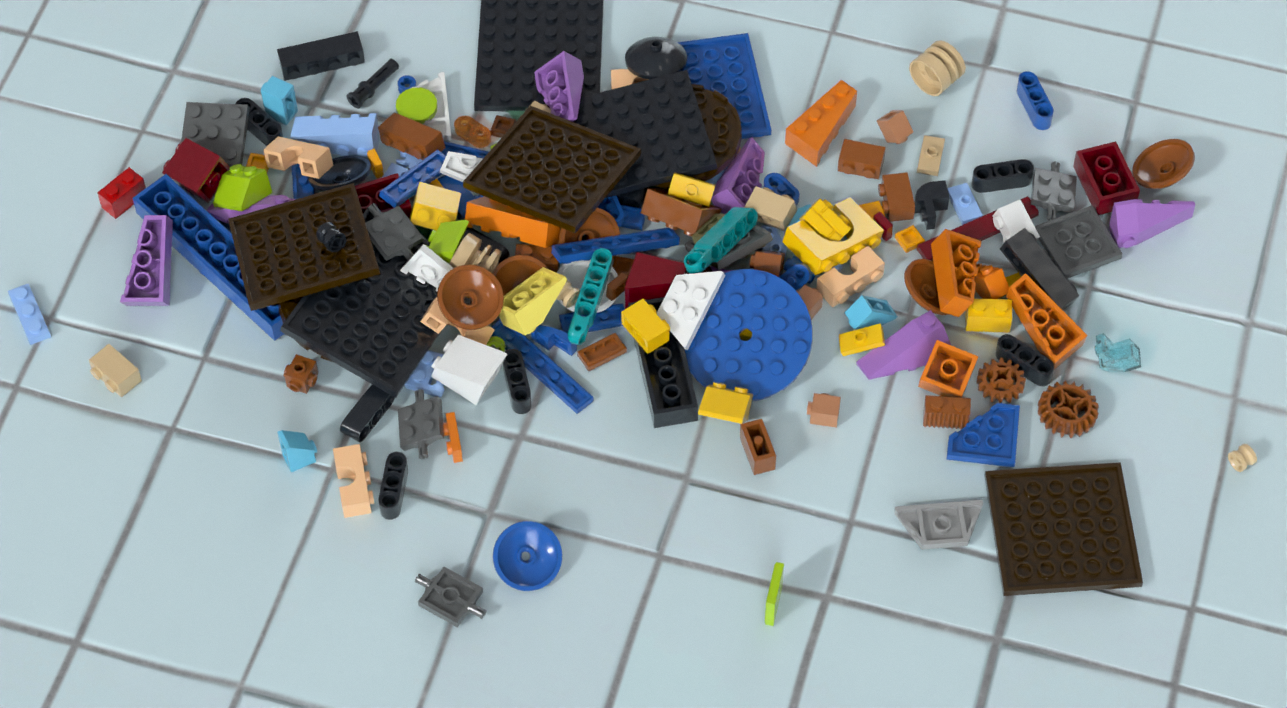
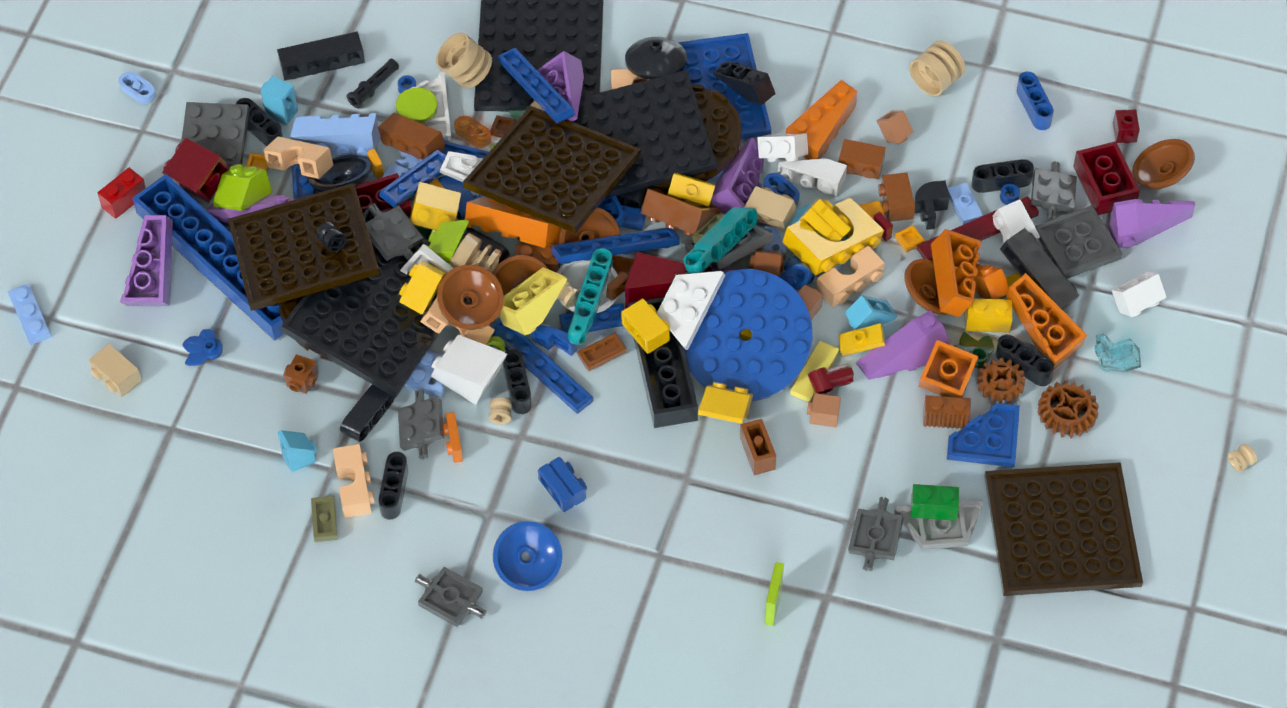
(140, 89): none -> light blue plate
(202, 347): none -> blue plate
(324, 518): none -> olive plate
(422, 286): none -> yellow brick
(463, 60): none -> tan wheel
(500, 411): none -> tan wheel
(536, 85): none -> blue tile
(562, 484): none -> blue brick
(747, 82): none -> black slope
(782, 146): none -> white brick
(817, 174): none -> white slope
(822, 356): none -> light yellow tile
(825, 380): none -> dark red piece
(876, 534): none -> dark grey plate
(930, 155): tan plate -> none
(934, 502): none -> green brick
(980, 348): none -> dark green plate
(1009, 188): none -> blue bush
(1126, 126): none -> dark red brick
(1139, 294): none -> white brick

